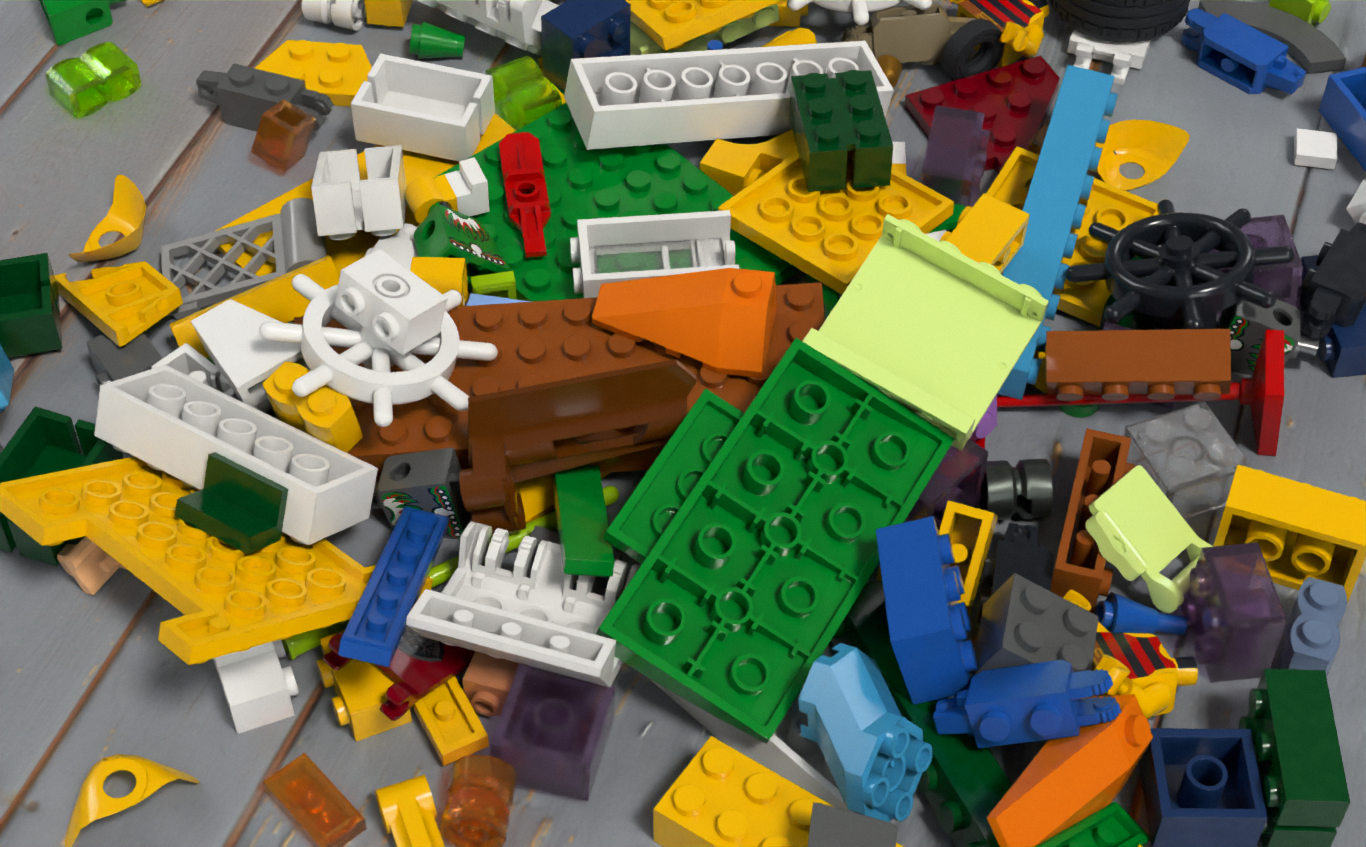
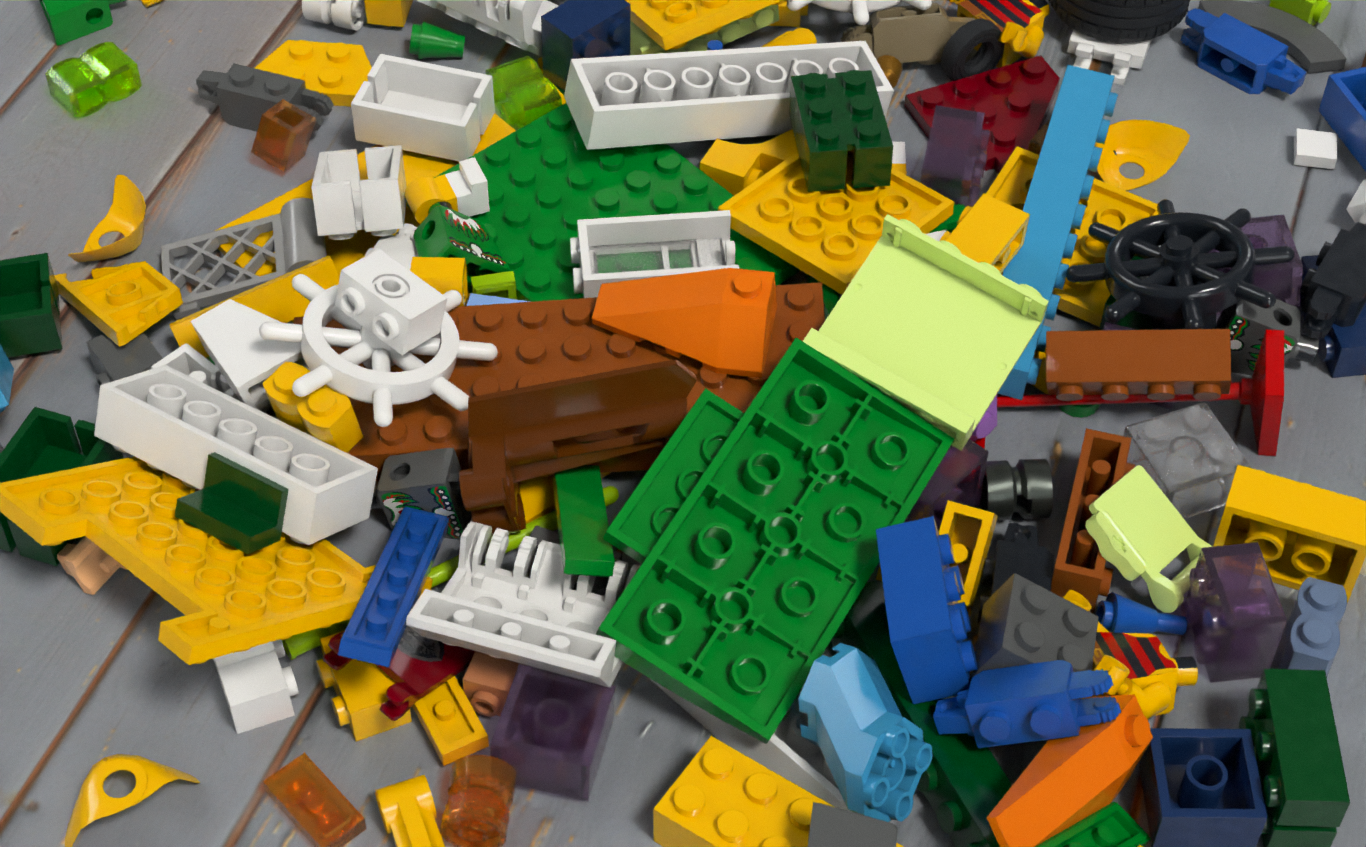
(525, 173): red piece -> none

